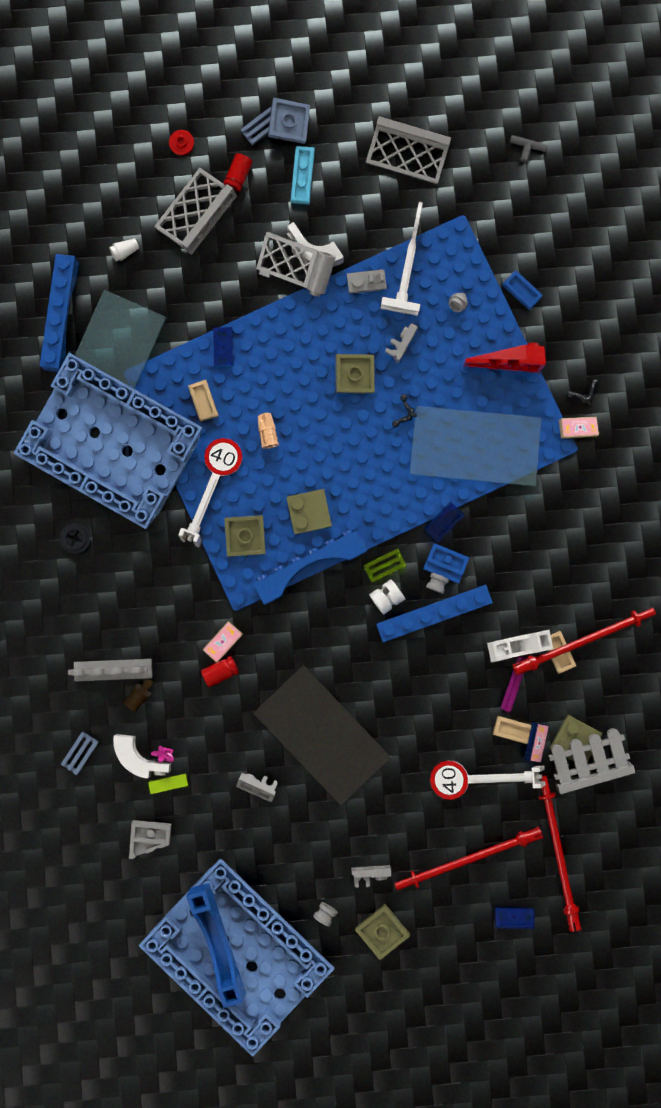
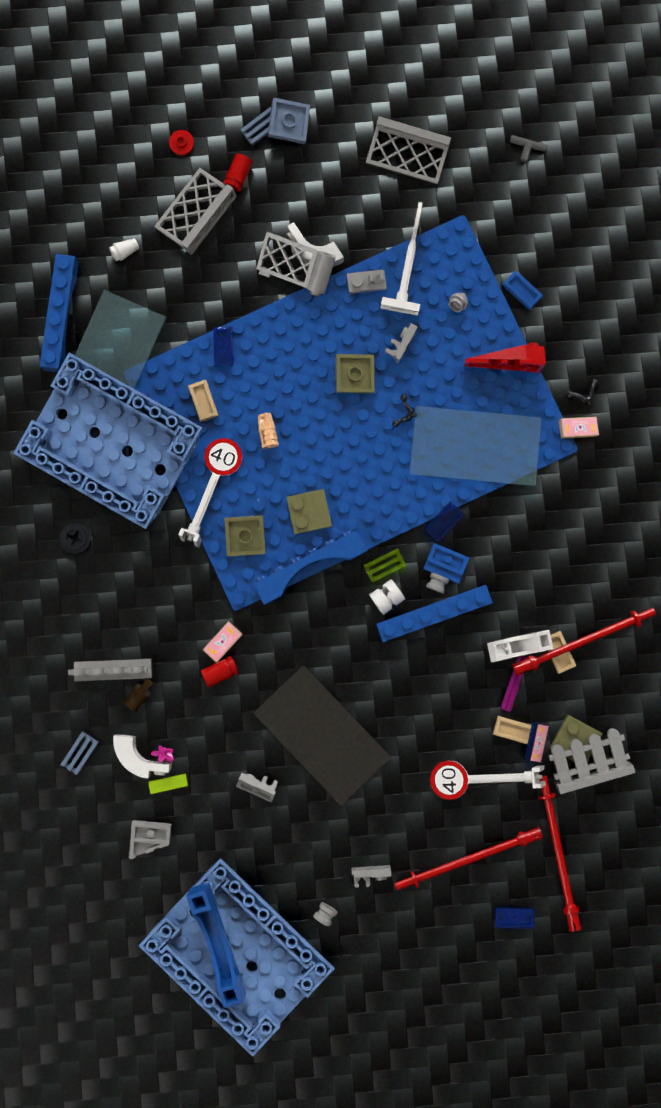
(302, 175): medium azure tile -> none
(382, 931): olive plate -> none

